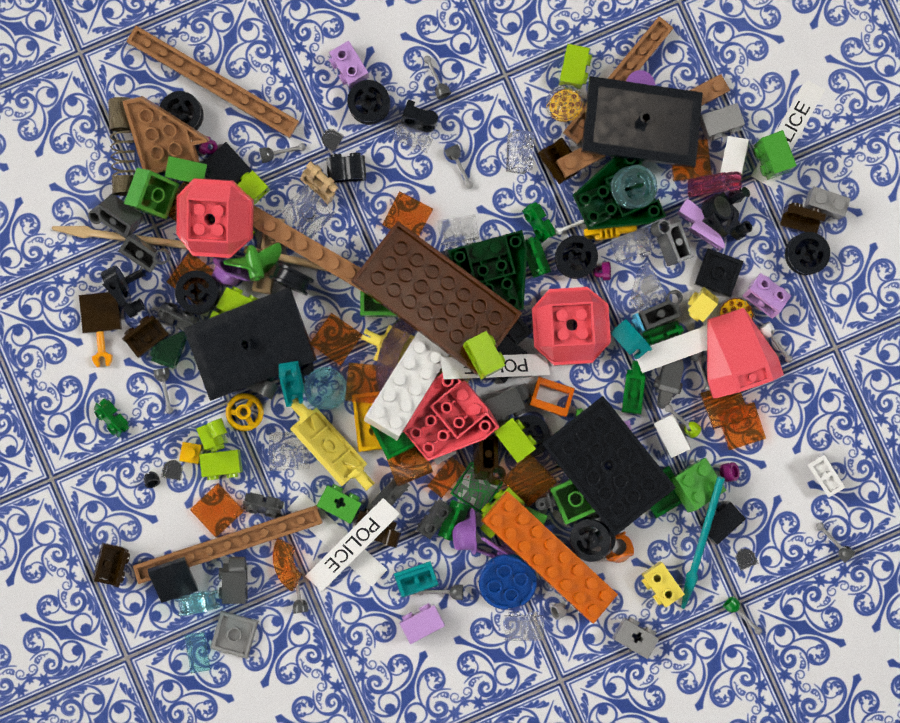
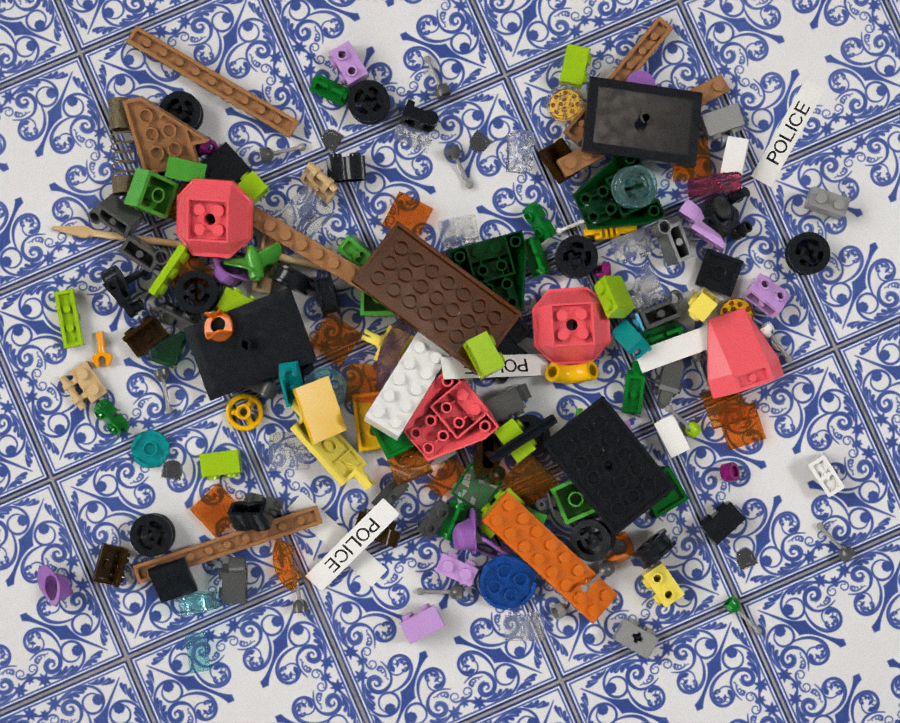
(53, 585): none -> medium lavender piece
(69, 318): none -> lime plate
(89, 383): none -> tan plate
(99, 313): dark brown tile -> none
(147, 521): none -> black wheel
(150, 448): none -> teal tile
(151, 480): black hinge -> none
(169, 271): none -> lime plate
(190, 452): yellow plate -> none
(213, 435): lime hinge -> none
(219, 335): none -> orange piece
(234, 634): light grey tile -> none
(250, 516): none -> black brick
(319, 409): none -> yellow tile
(327, 295): none -> black wheel
(328, 503): bright green brick -> none
(329, 90): none -> green hinge
(354, 250): none -> bright green hinge
(416, 579): teal hinge -> none
(457, 569): none -> lavender brick
(479, 142): none -> clear tile
(523, 438): none -> black axle
(547, 406): orange tile -> none
(571, 373): none -> yellow cylinder
(605, 572): none -> hinge
(614, 297): none -> lime brick
(654, 548): none -> black wheel
(691, 576): teal piece -> none
(695, 484): bright green brick -> none
(774, 155): bright green brick -> none
(801, 218): dark brown bracket -> none

